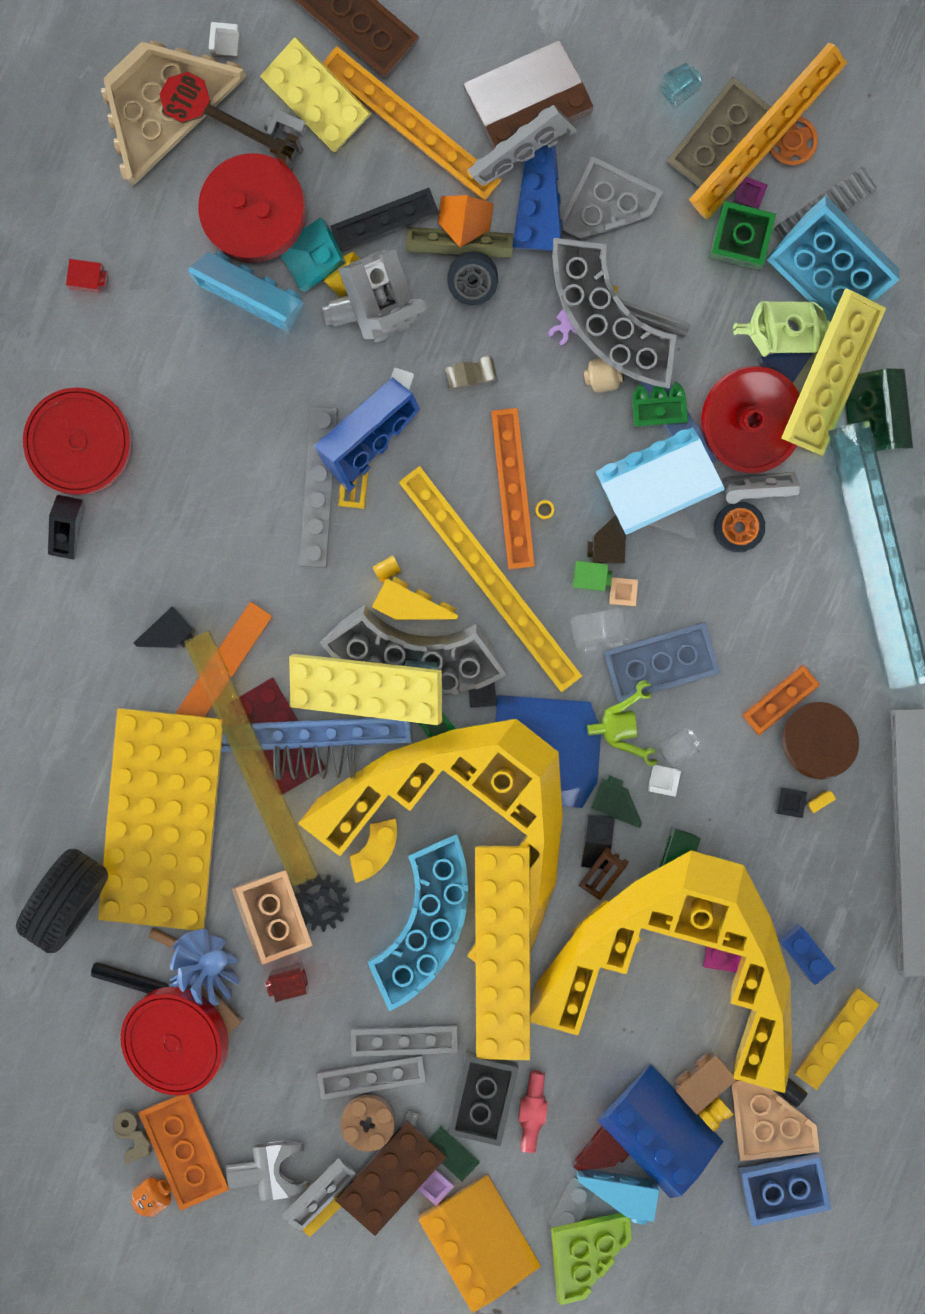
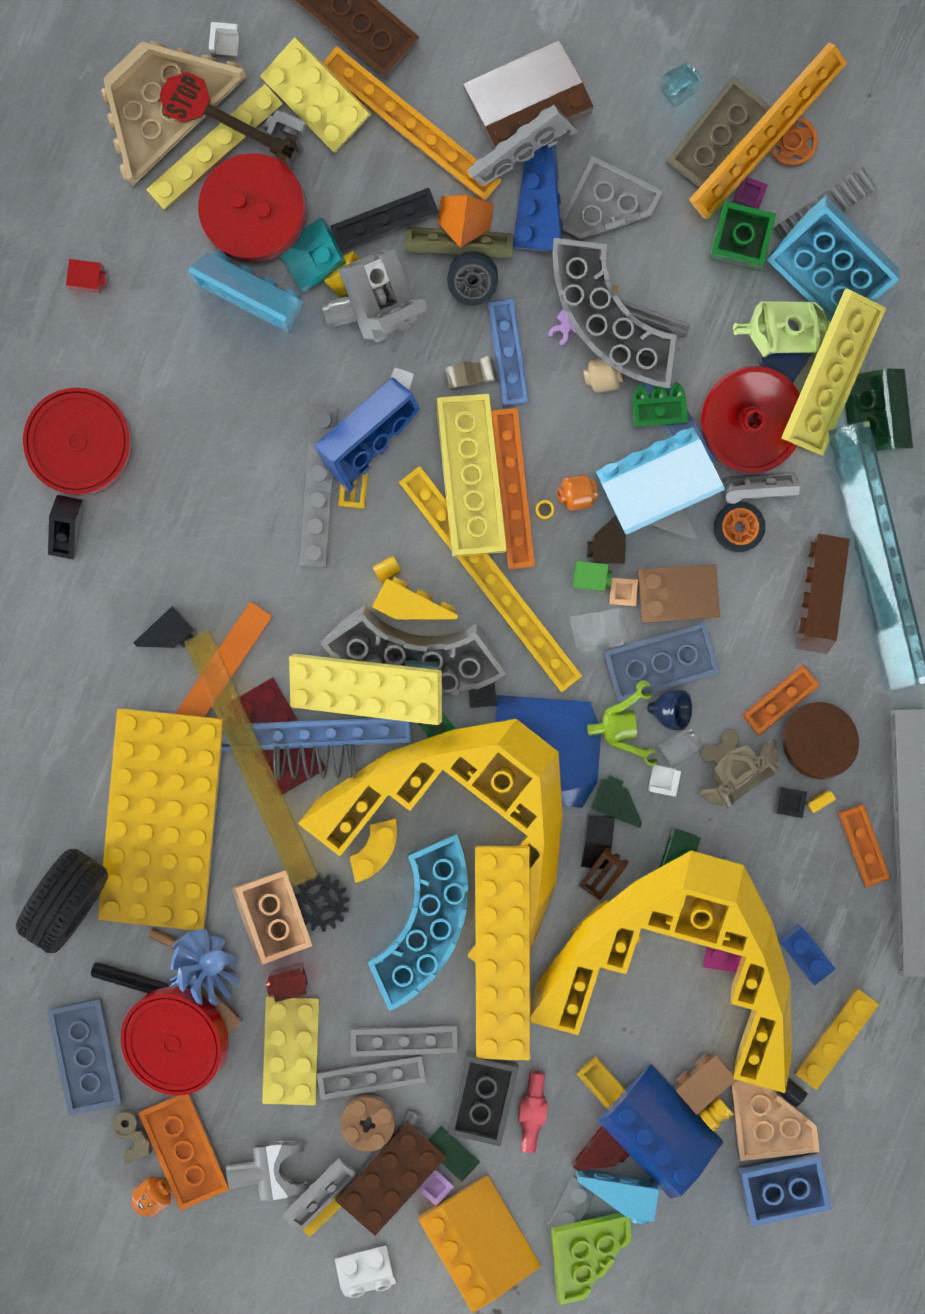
(84, 1056): none -> sand blue plate
(212, 149): none -> light yellow plate
(291, 1051): none -> light yellow plate
(365, 1272): none -> white bracket
(470, 475): none -> light yellow plate
(508, 352): none -> medium blue tile
(577, 492): none -> orange head
(600, 1081): none -> yellow tile
(672, 709): none -> dark blue helmet
(678, 593): none -> medium nougat slope
(737, 768): none -> dark tan piece
(823, 593): none -> reddish brown wedge
(864, 845): none -> orange tile

